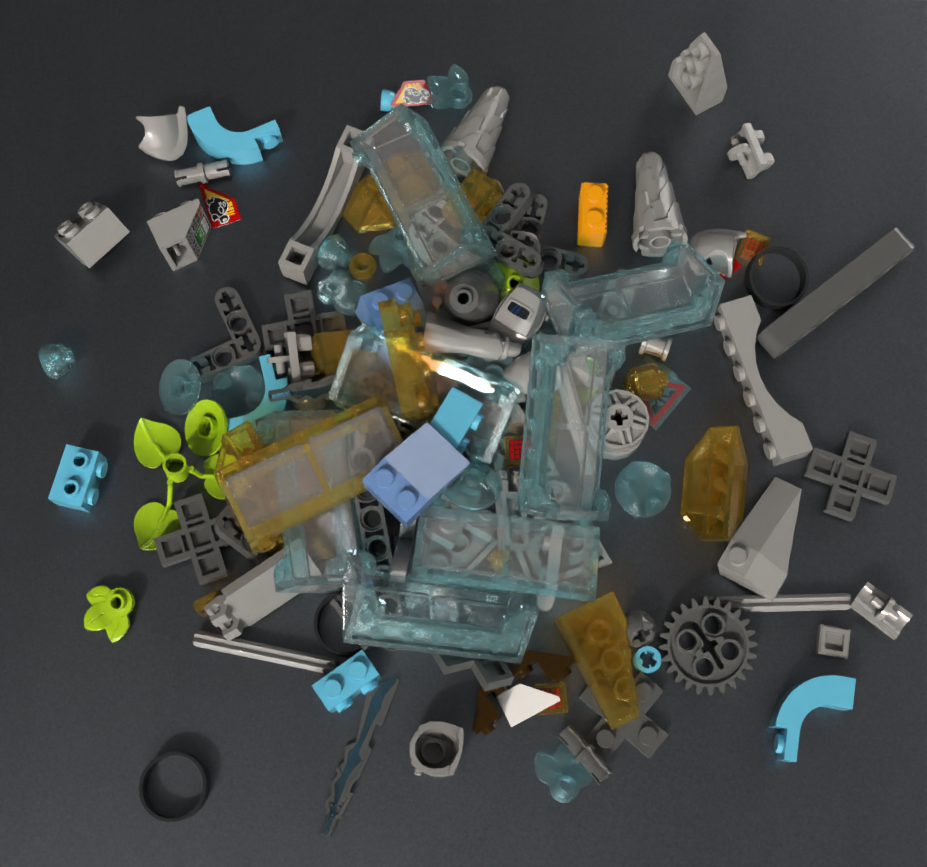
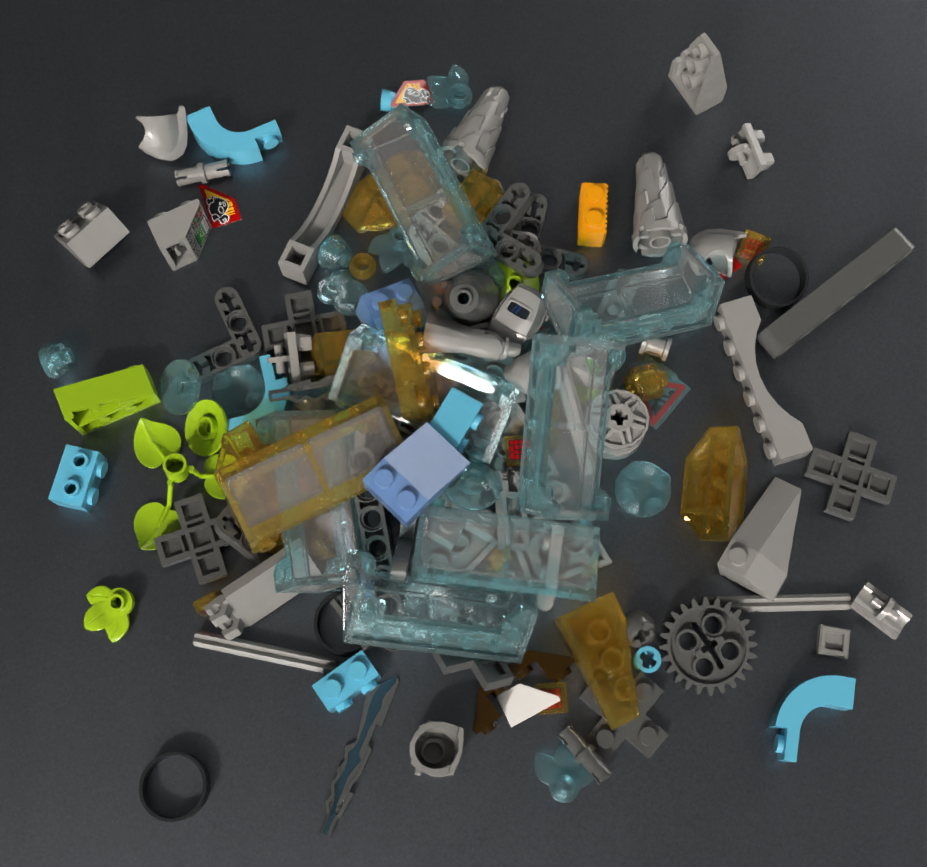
(107, 398): none -> lime wedge

